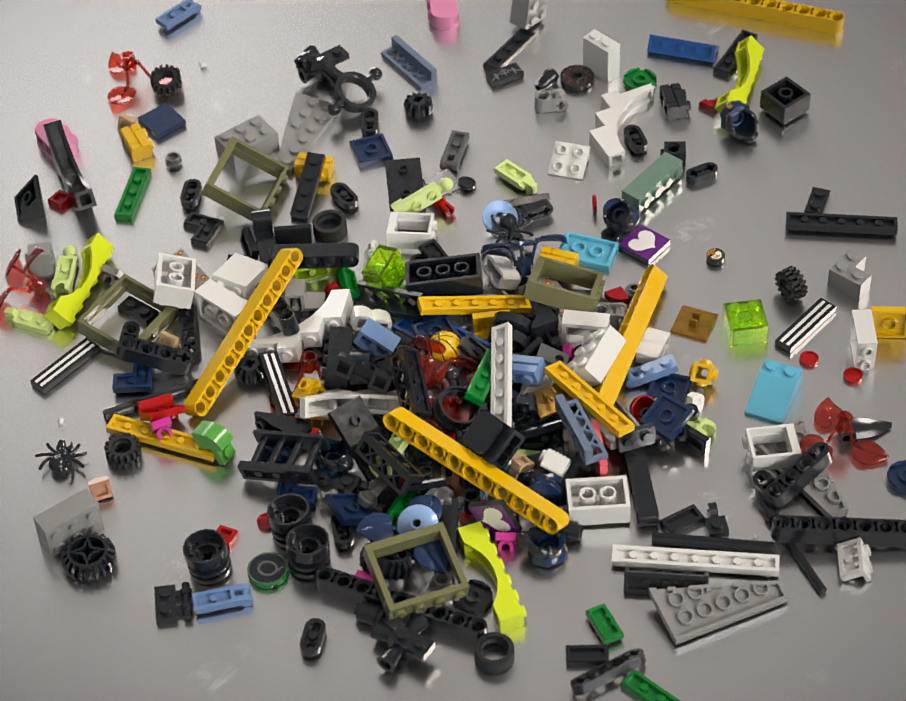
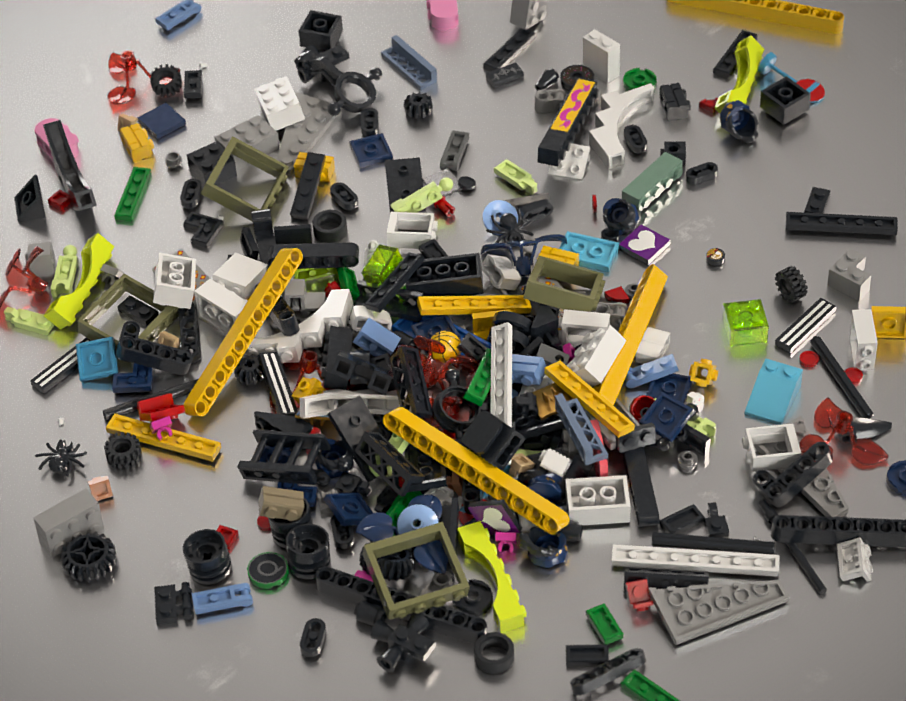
(96, 359): none -> dark azure tile
(193, 84): none -> black plate
(203, 161): none -> black brick
(214, 438): bright green brick -> none
(279, 103): none -> white brick
(281, 503): none -> dark tan brick
(320, 30): none -> black brick
(367, 499): flat silver plate -> none
(394, 282): none -> black tile
(567, 122): none -> black brick
(638, 595): none -> red bracket
(682, 48): blue fence -> none
(687, 460): none -> flat silver plate
(694, 323): pearl gold piece -> none
(812, 86): none -> dark azure piece
(841, 377): none -> black axle

